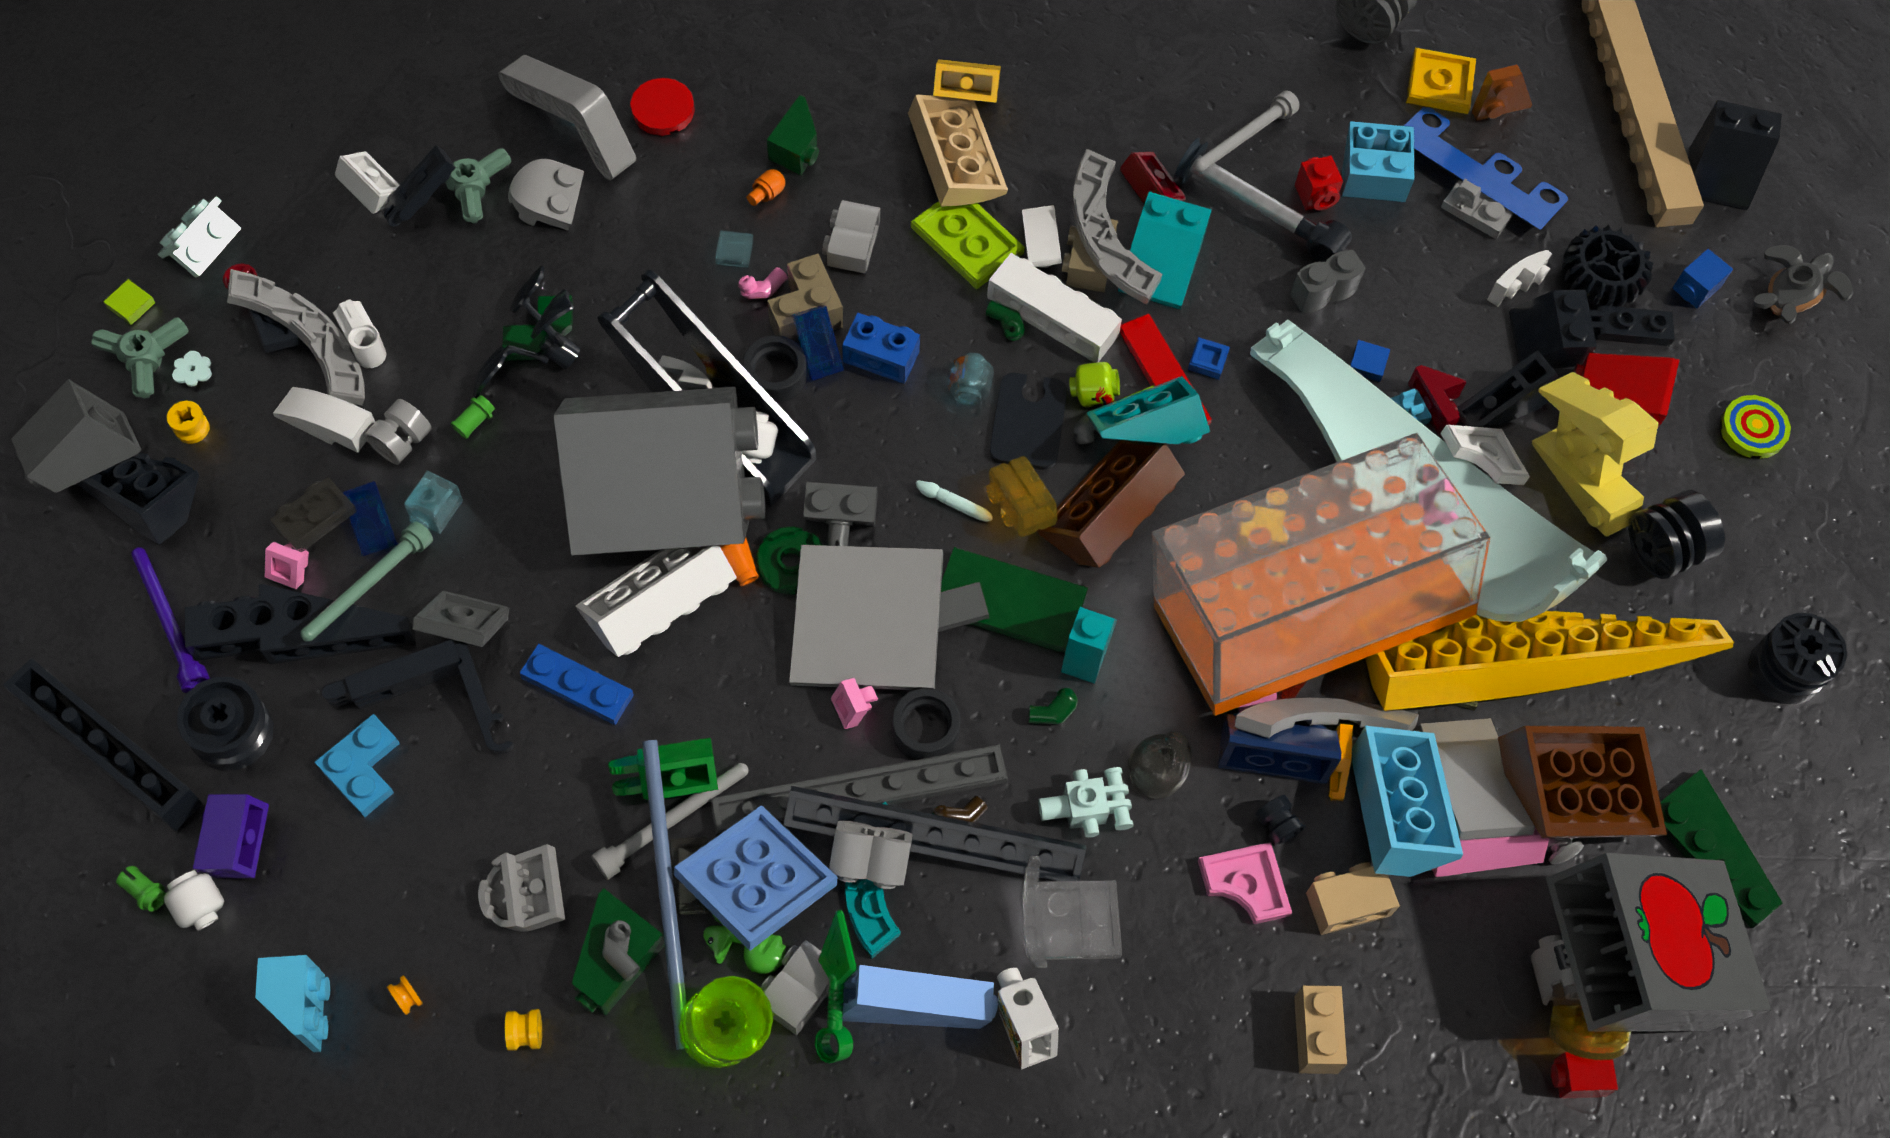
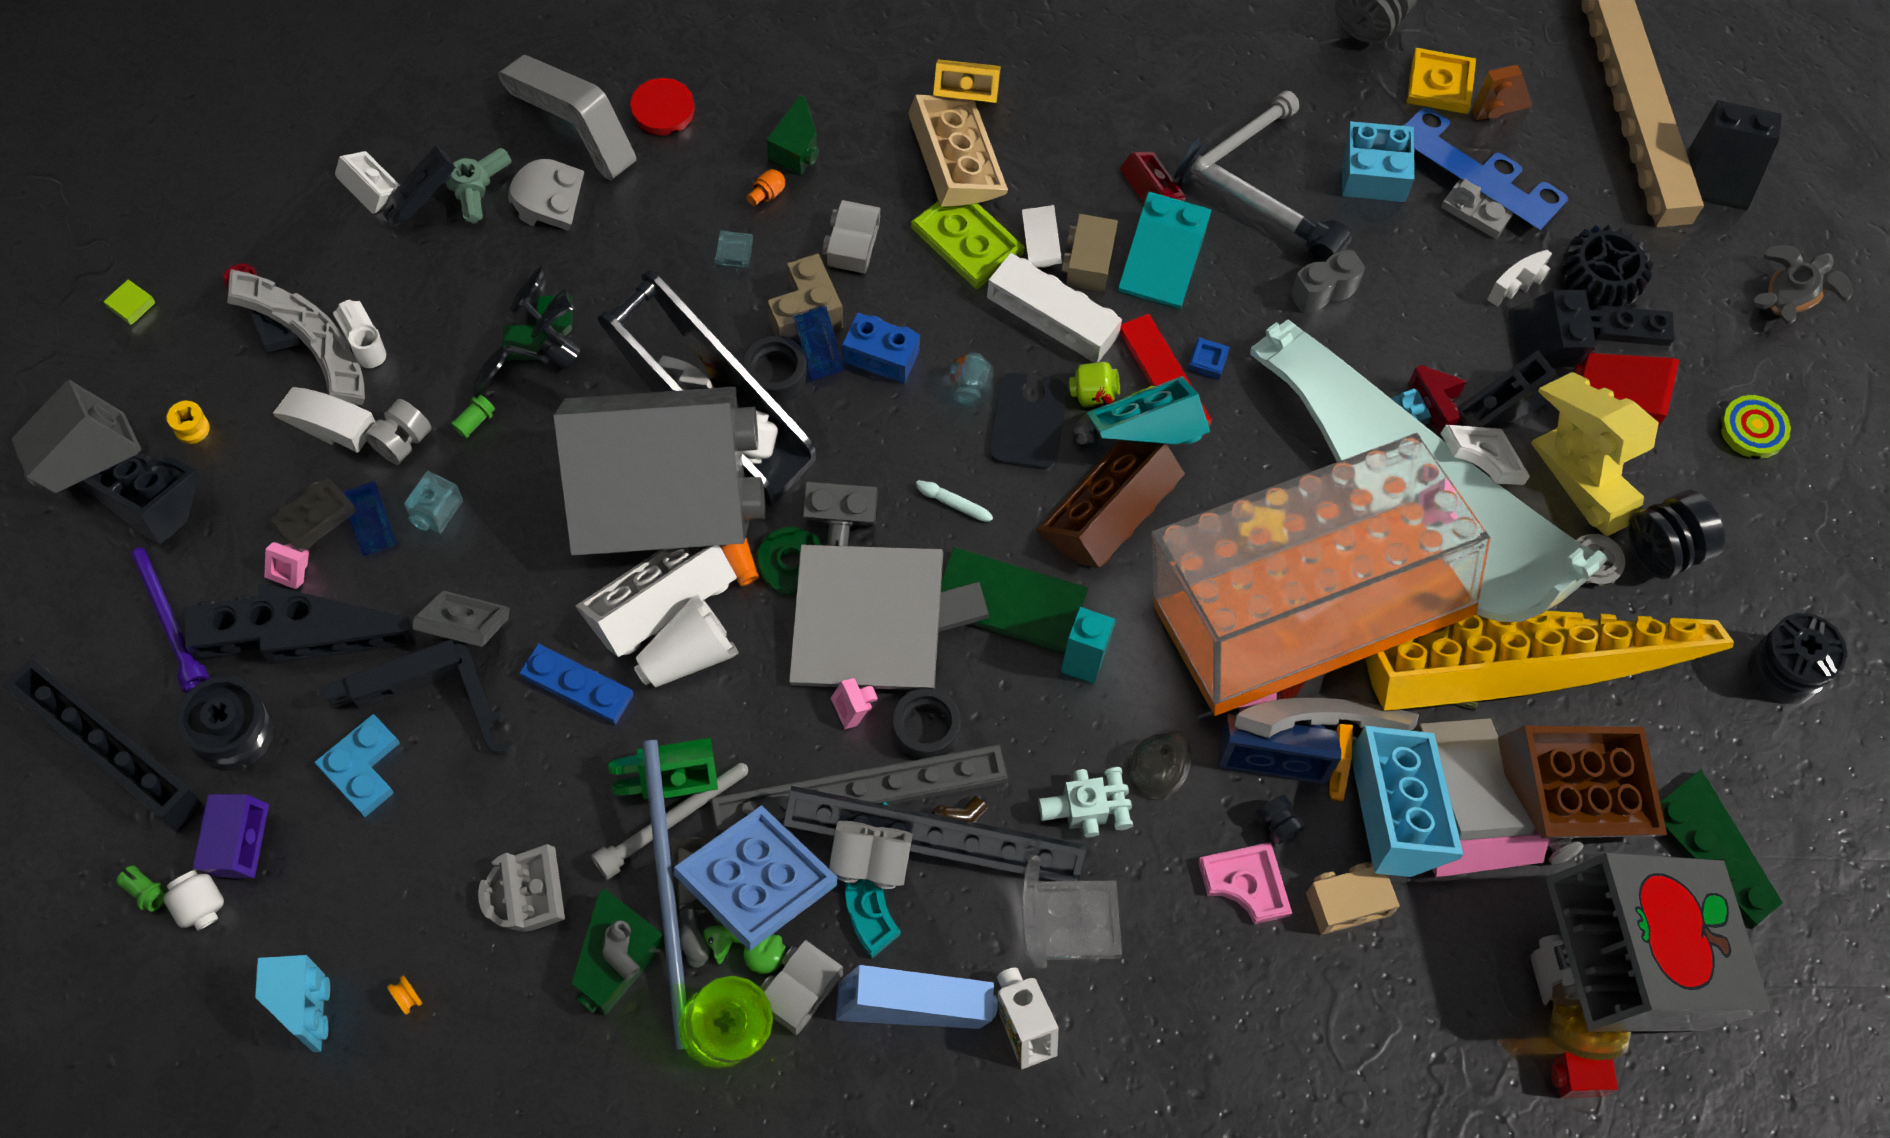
(141, 351): sand green bush -> none
(192, 369): light aqua plant -> none
(200, 238): light aqua bracket -> none
(413, 539): sand green piece -> none
(523, 1030): yellow wheel -> none
(685, 645): none -> white cone
(692, 940): none -> dark grey arm
(762, 289): bright pink arm -> none
(839, 965): green piece -> none
(1010, 319): dark green arm -> none
(1022, 497): clear yellow brick -> none
(1057, 711): dark green arm -> none
(1099, 234): light grey tile -> none
(1318, 183): red brick -> none
(1320, 1029): tan brick -> none
(1370, 360): blue tile -> none
(1615, 563): none -> light grey gear
(1702, 278): blue brick -> none

